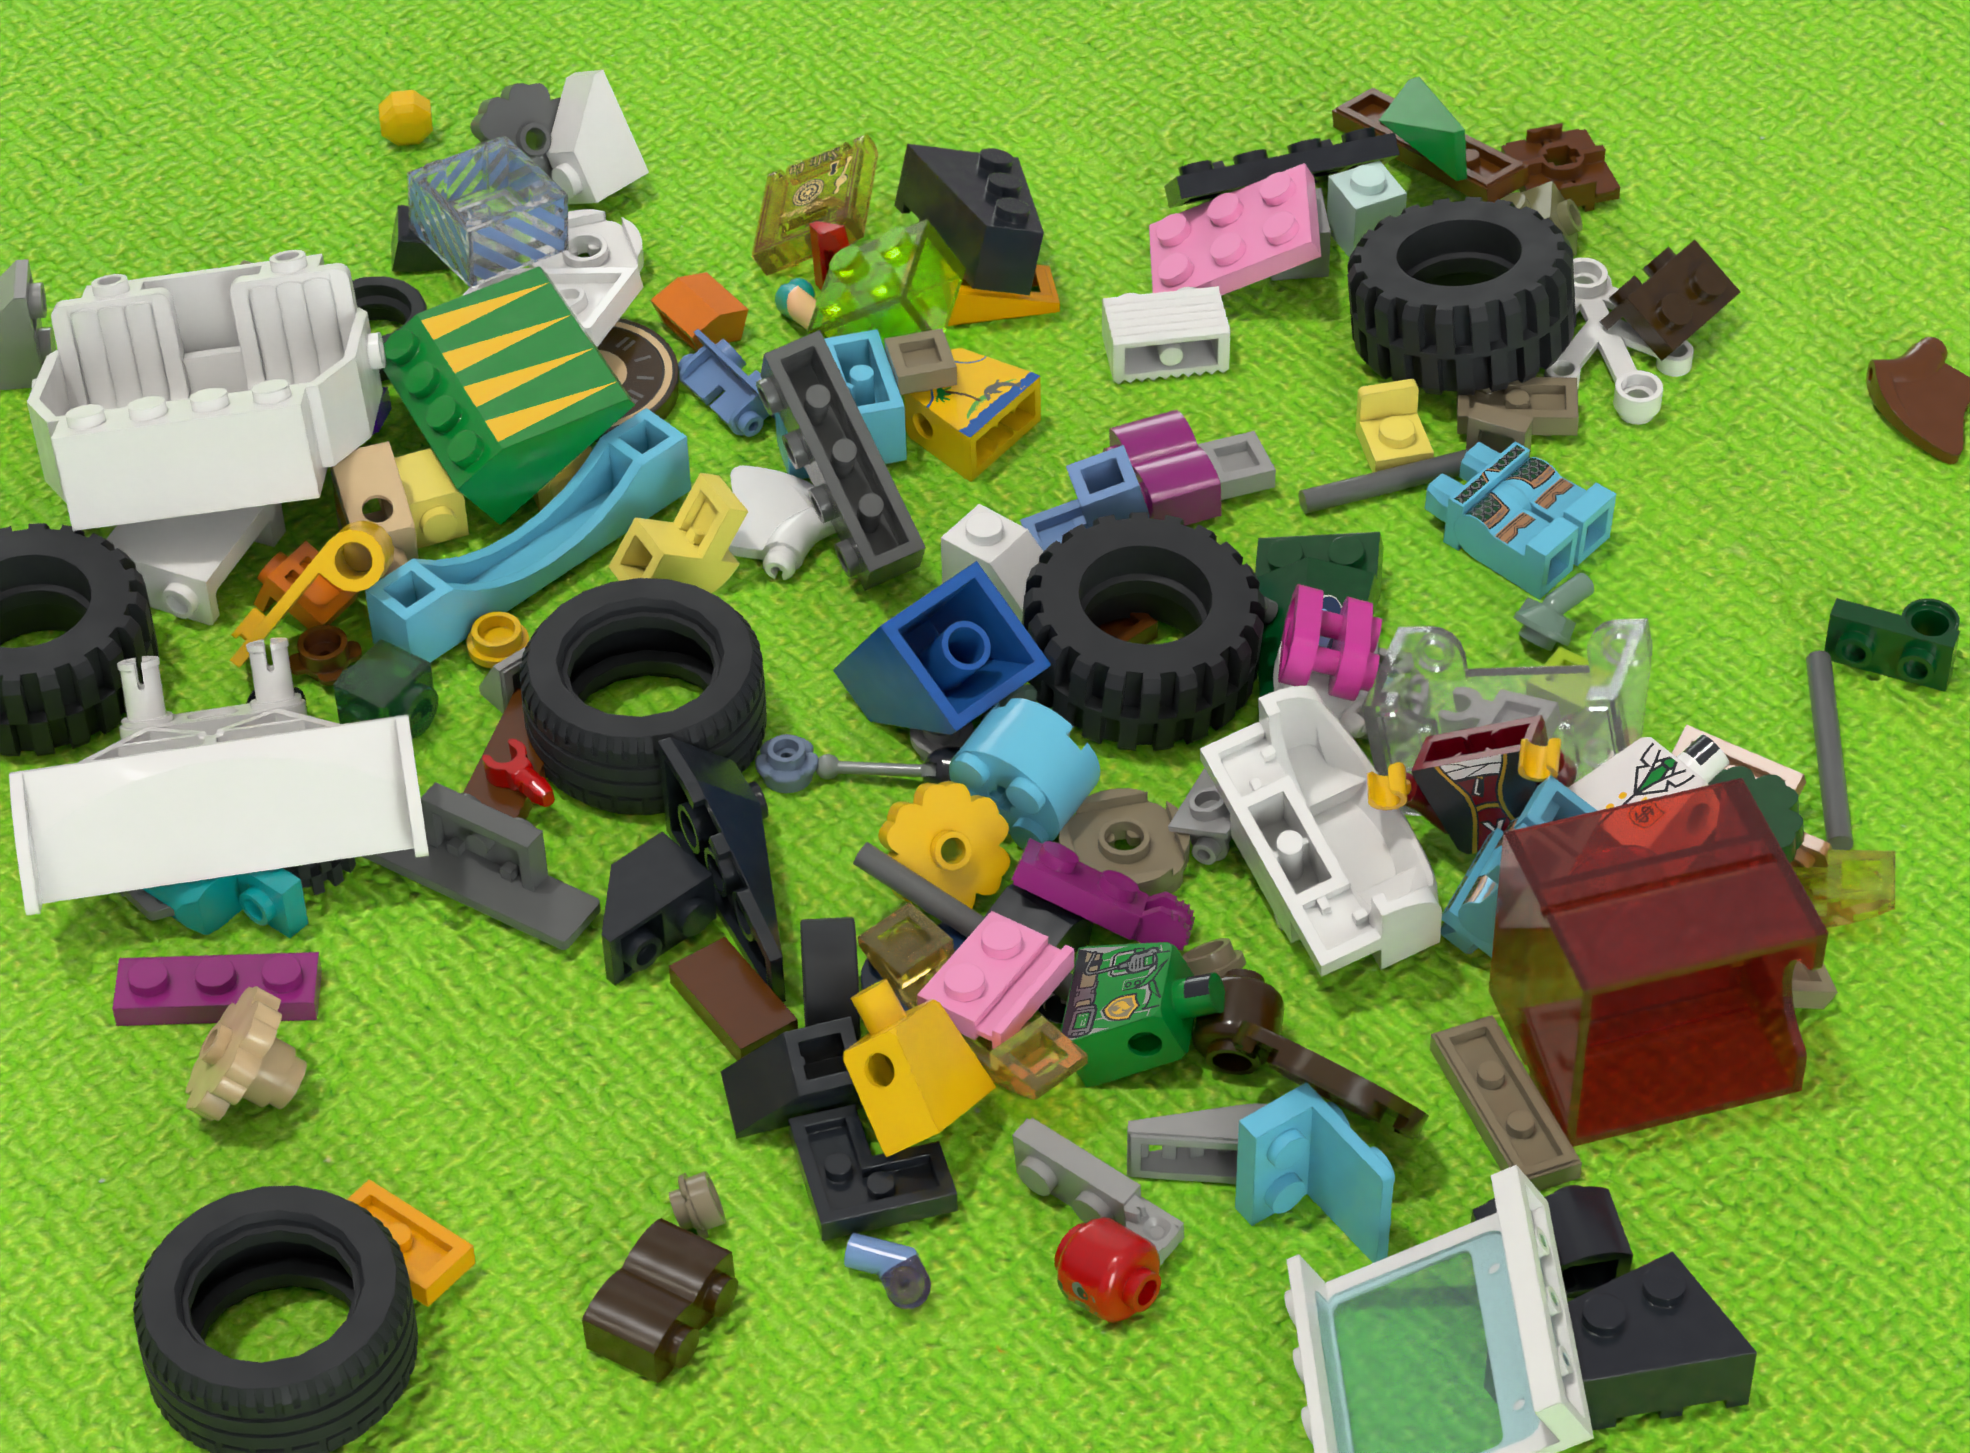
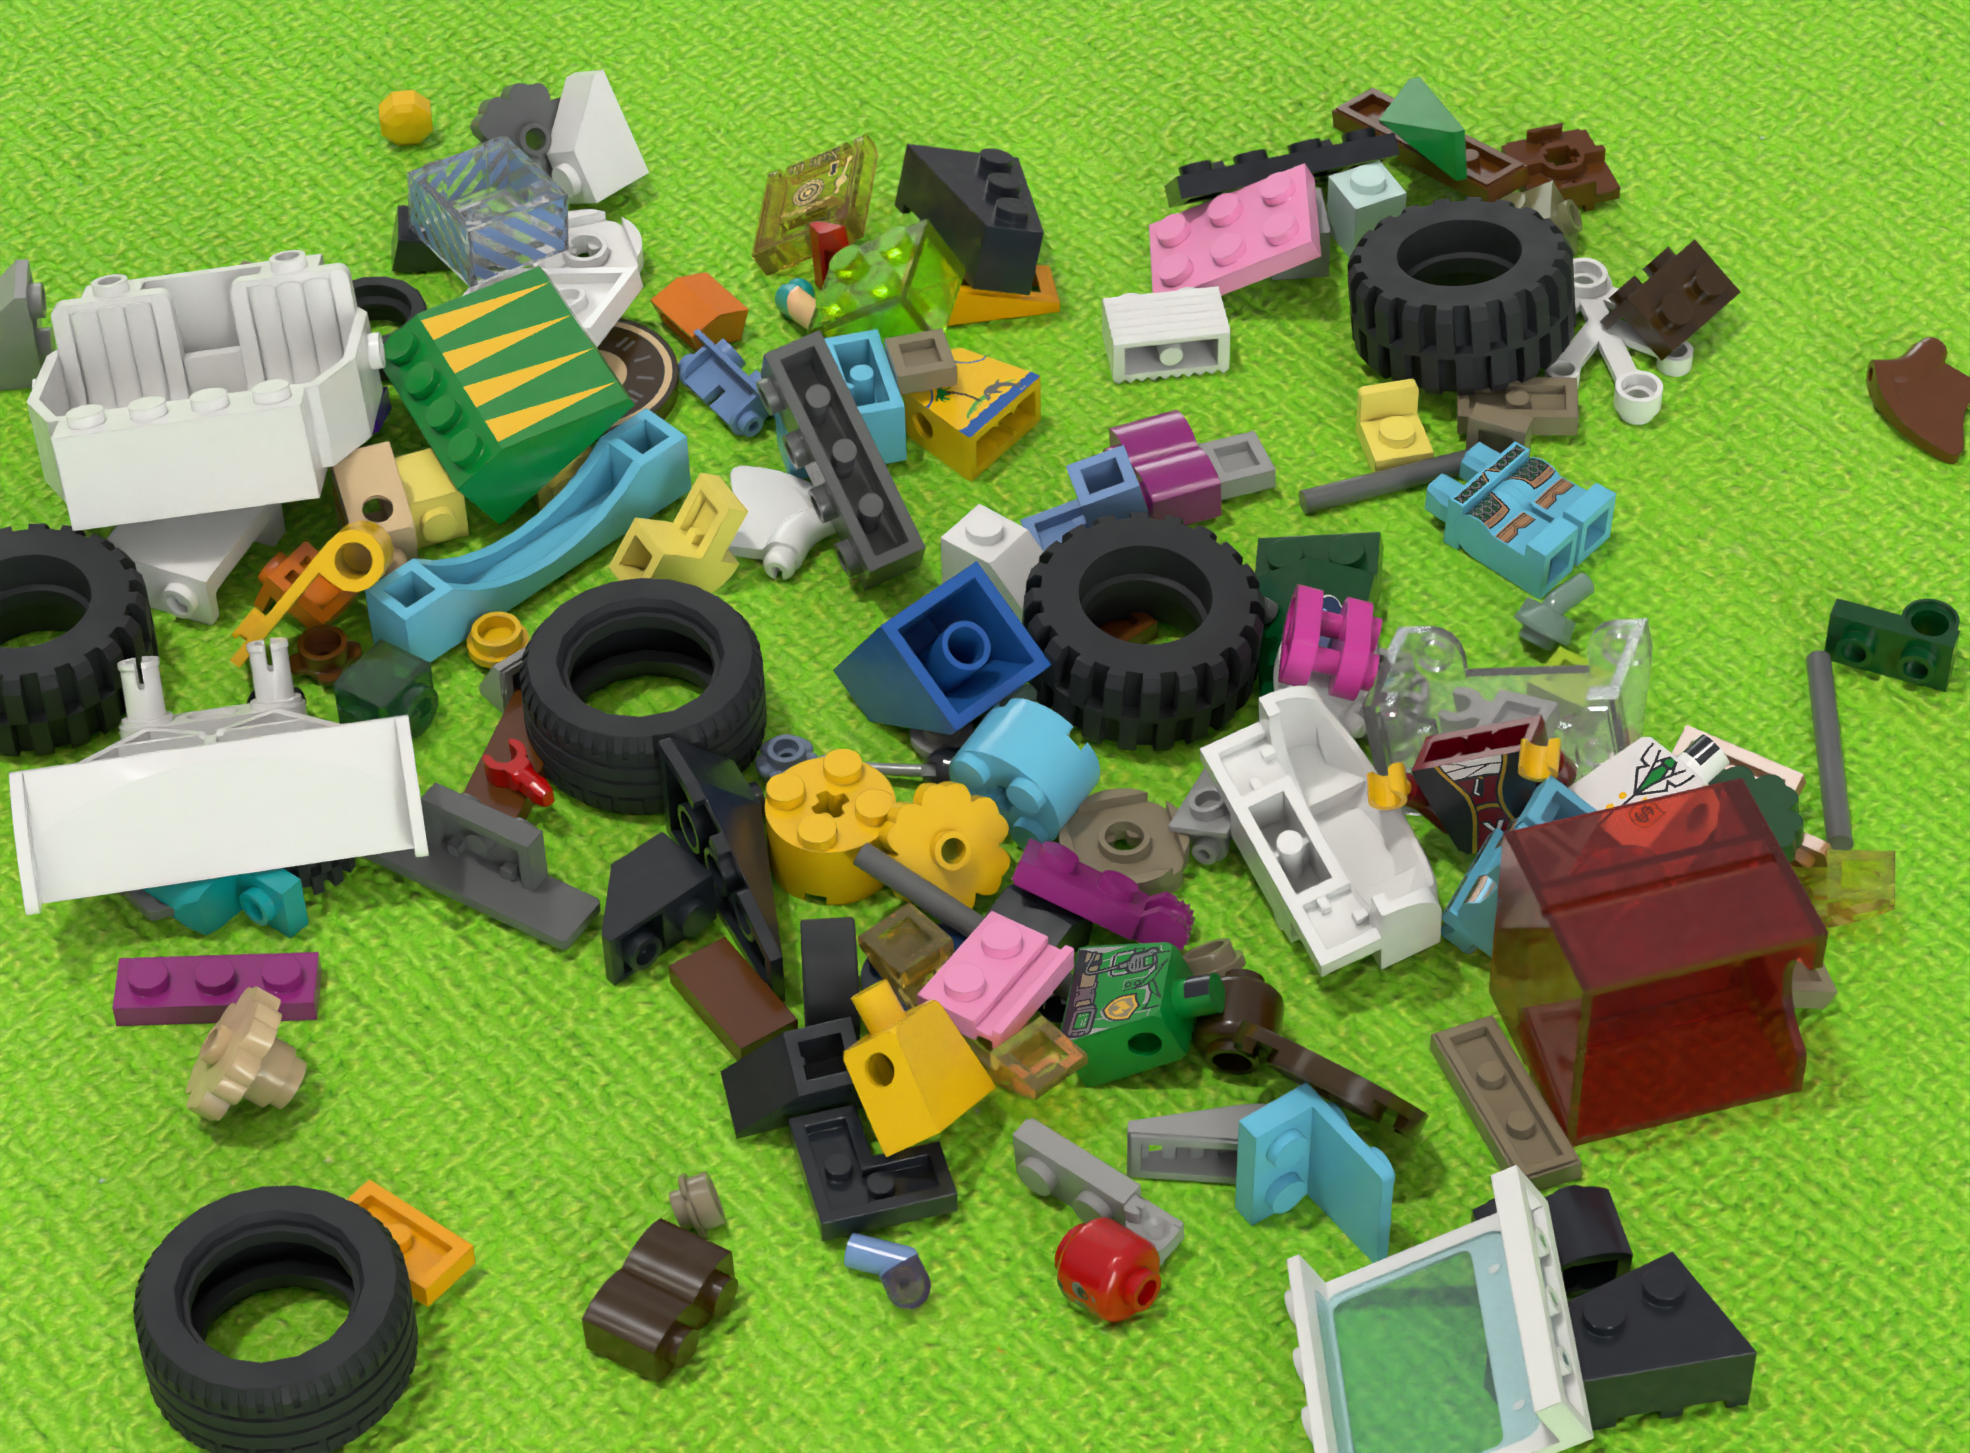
(821, 820): none -> yellow brick

